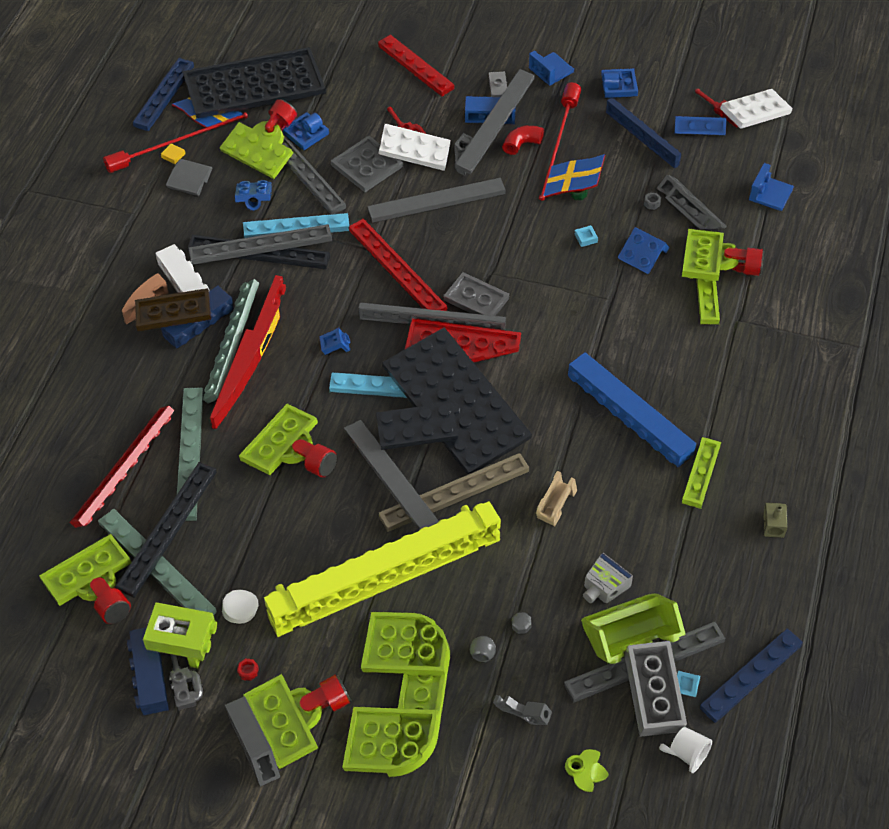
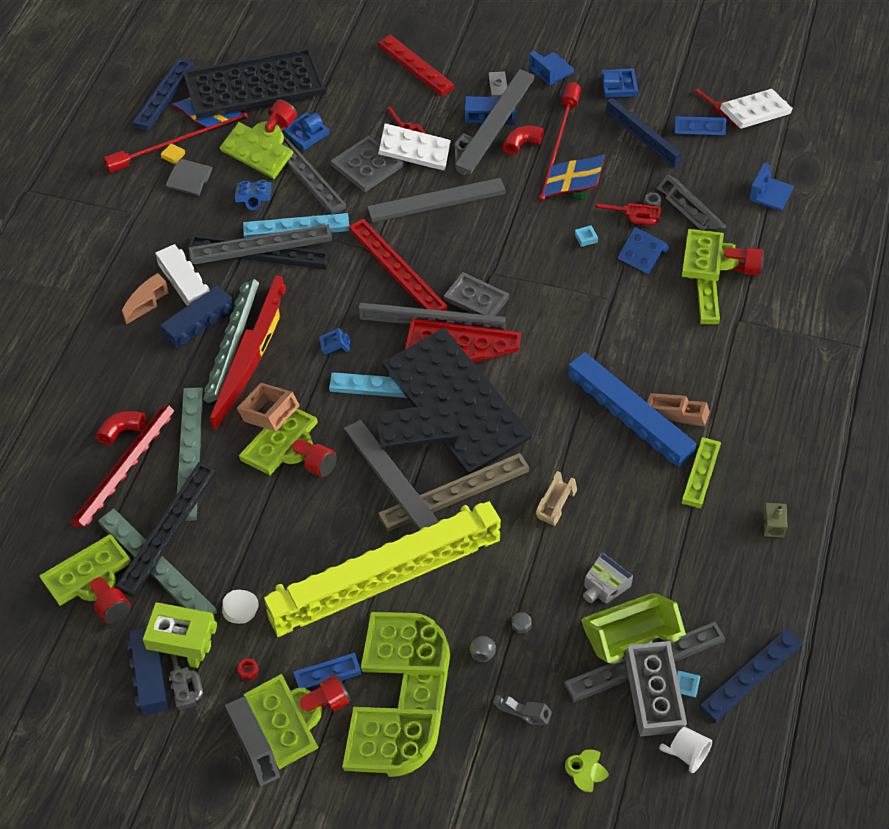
(120, 422): none -> red cylinder
(172, 309): dark brown plate -> none
(283, 408): none -> nougat window
(344, 667): none -> blue plate
(636, 213): none -> red piece
(680, 409): none -> nougat slope

